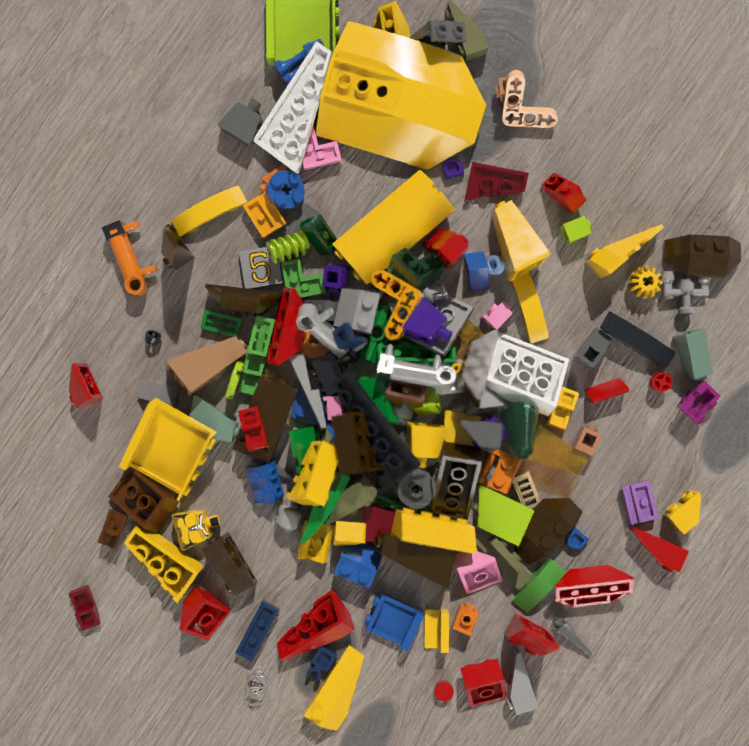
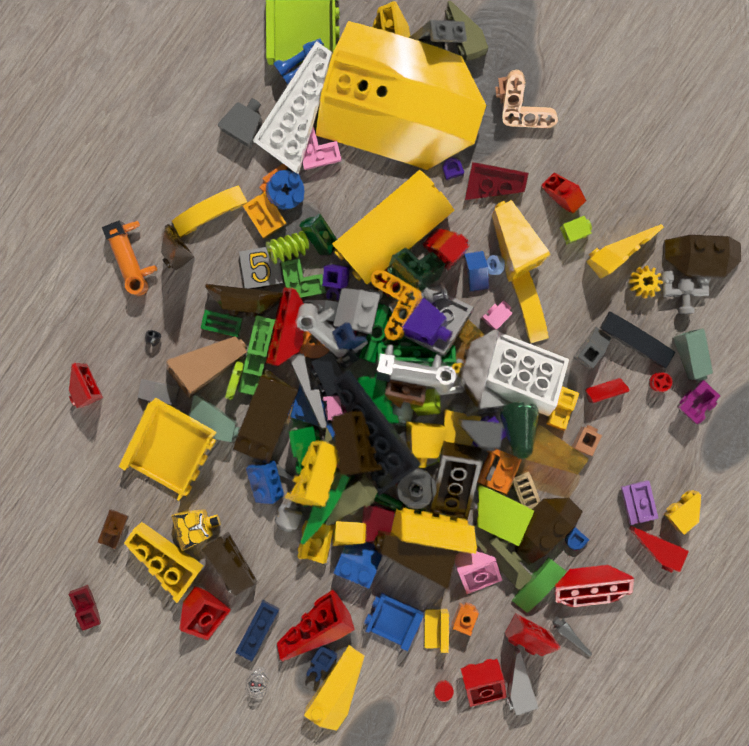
(143, 500): reddish brown slope -> none
(253, 428): red slope -> none

